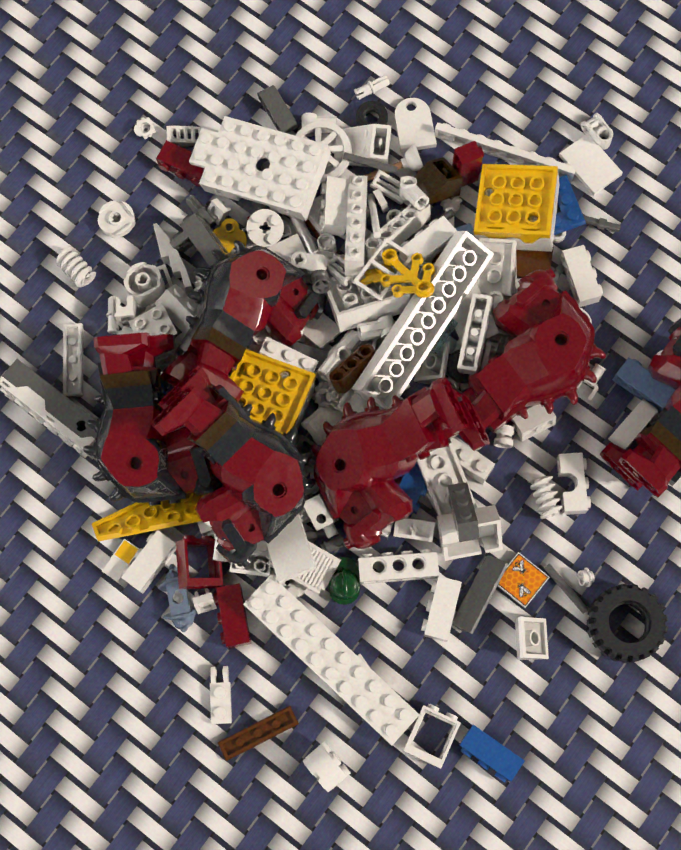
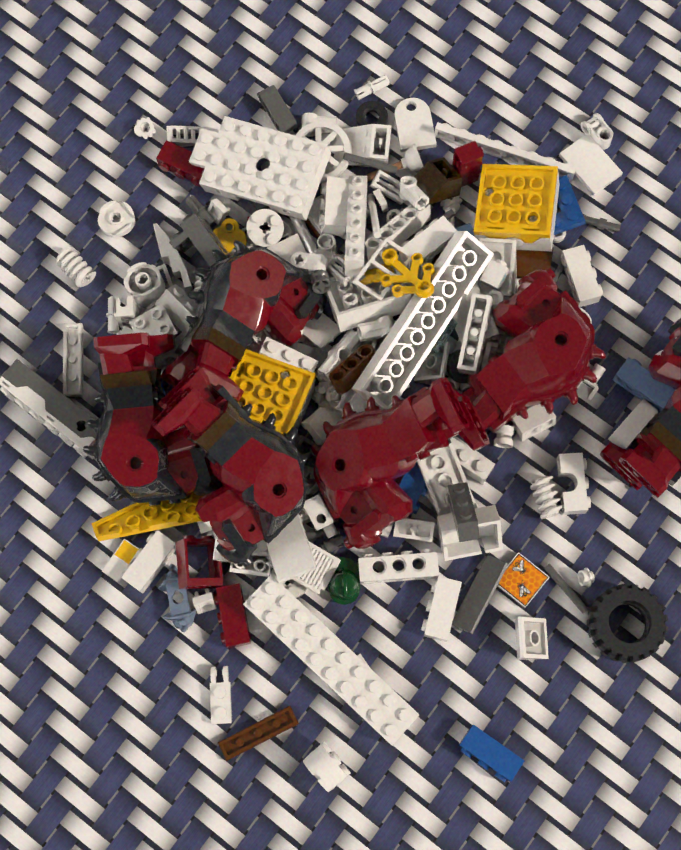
(448, 718): white window -> none
(495, 274): none -> white brick

